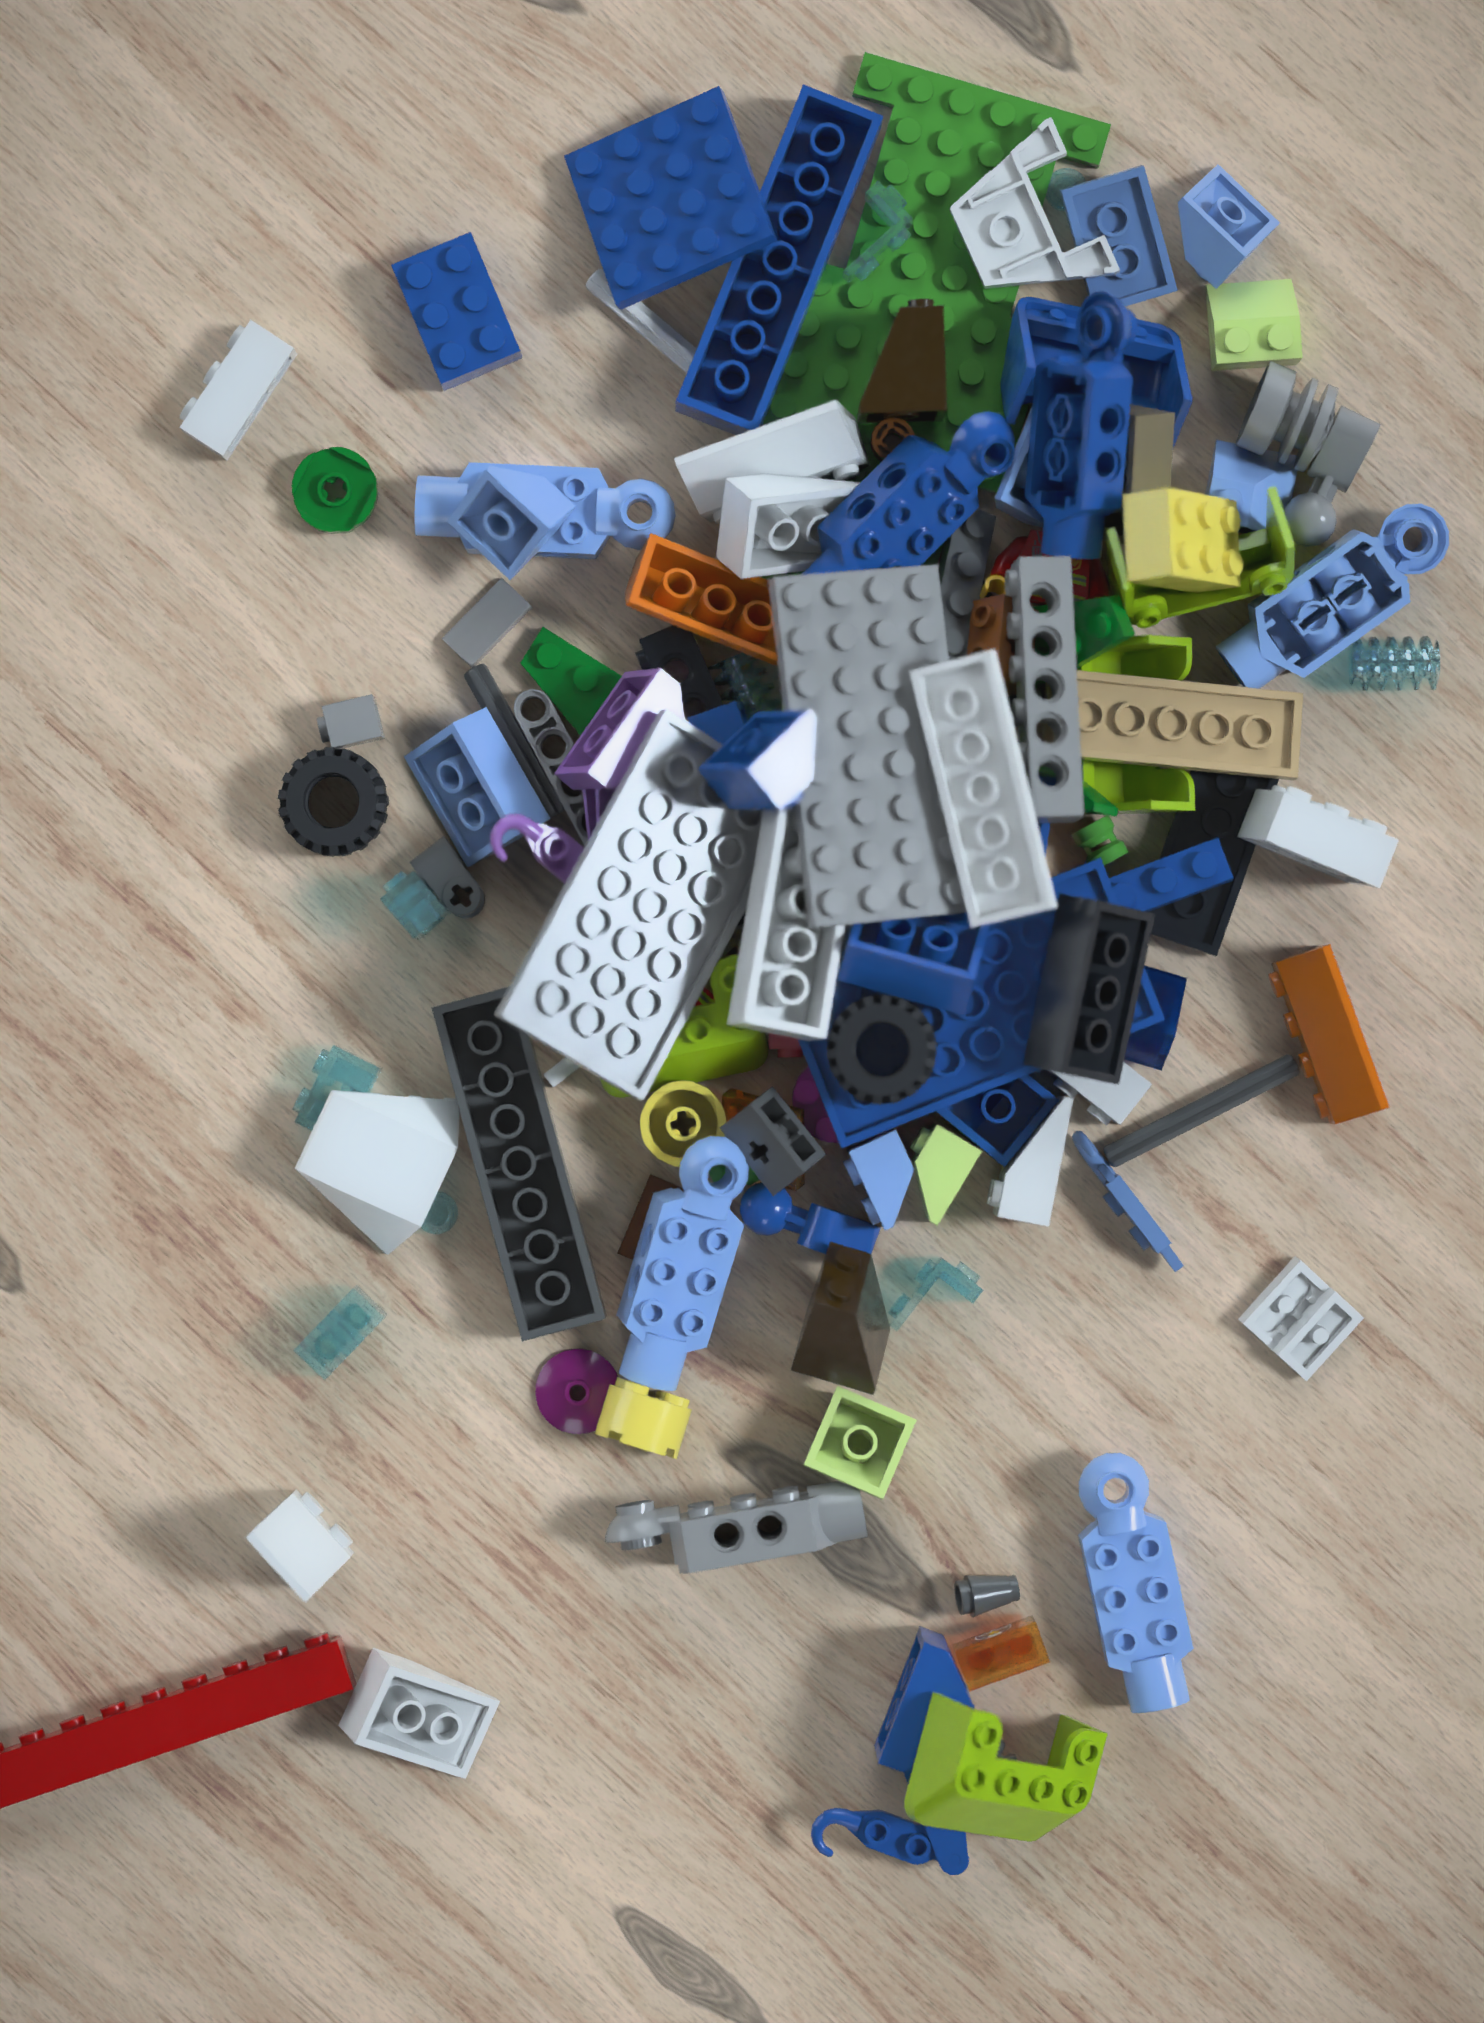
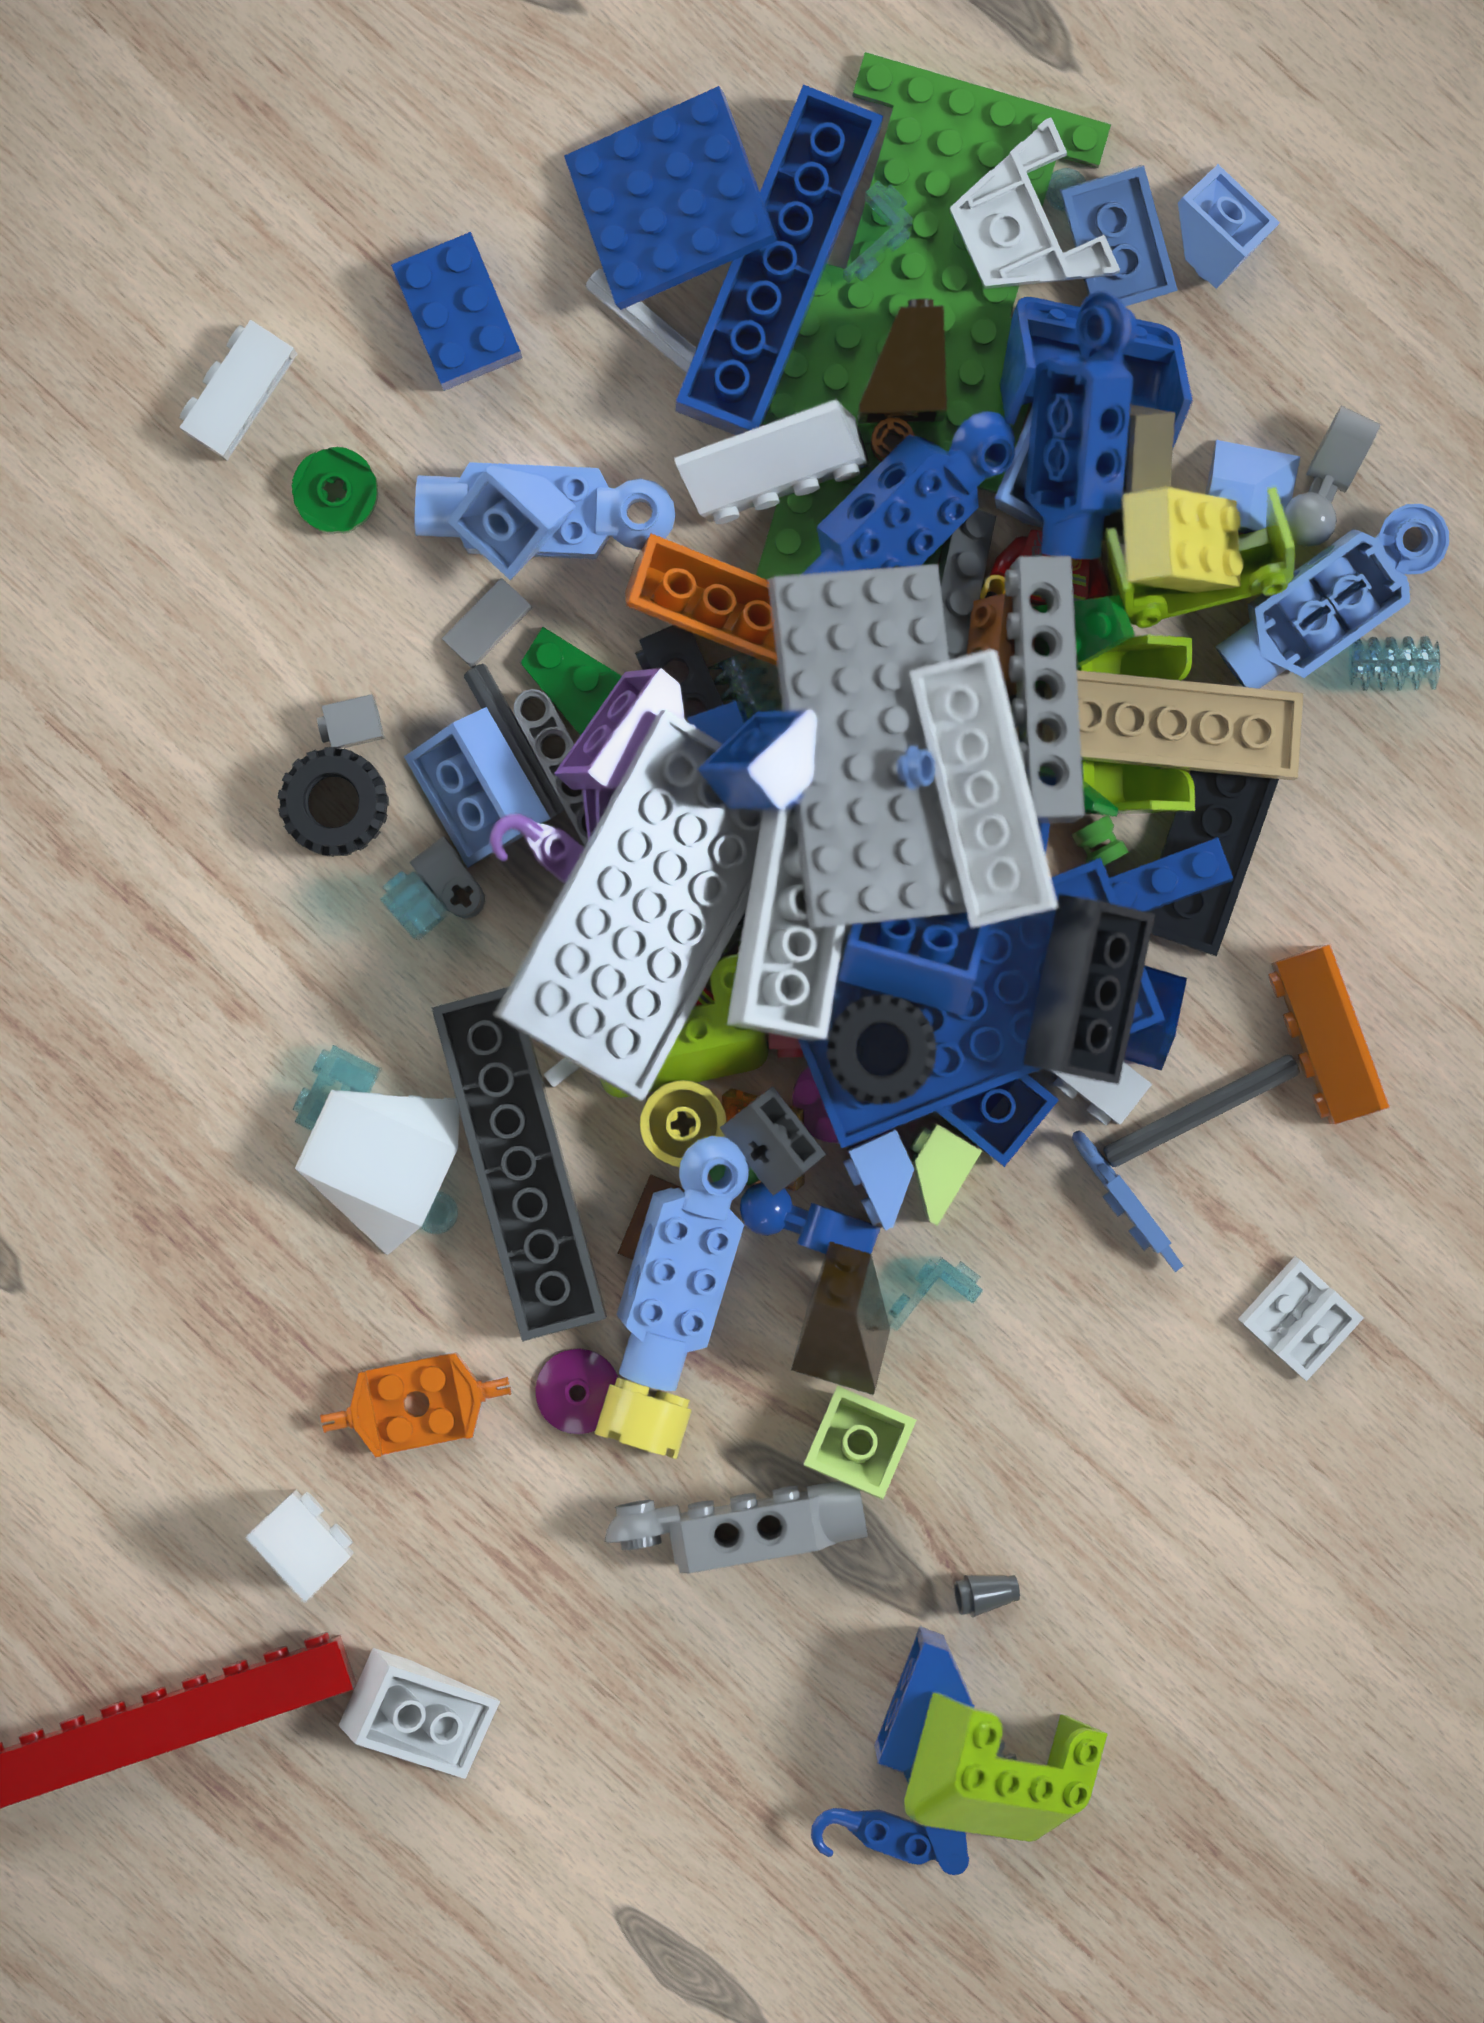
(340, 1332): clear light blue brick -> none
(386, 1424): none -> orange plate
(773, 522): white slope -> none
(916, 767): none -> medium blue plate
(1001, 1653): clear orange brick -> none
(1031, 1176): white slope -> none
(1134, 1586): light blue brick -> none
(1253, 324): yellowish green slope -> none
(1287, 417): light grey wheel -> none
(1319, 835): white brick -> none

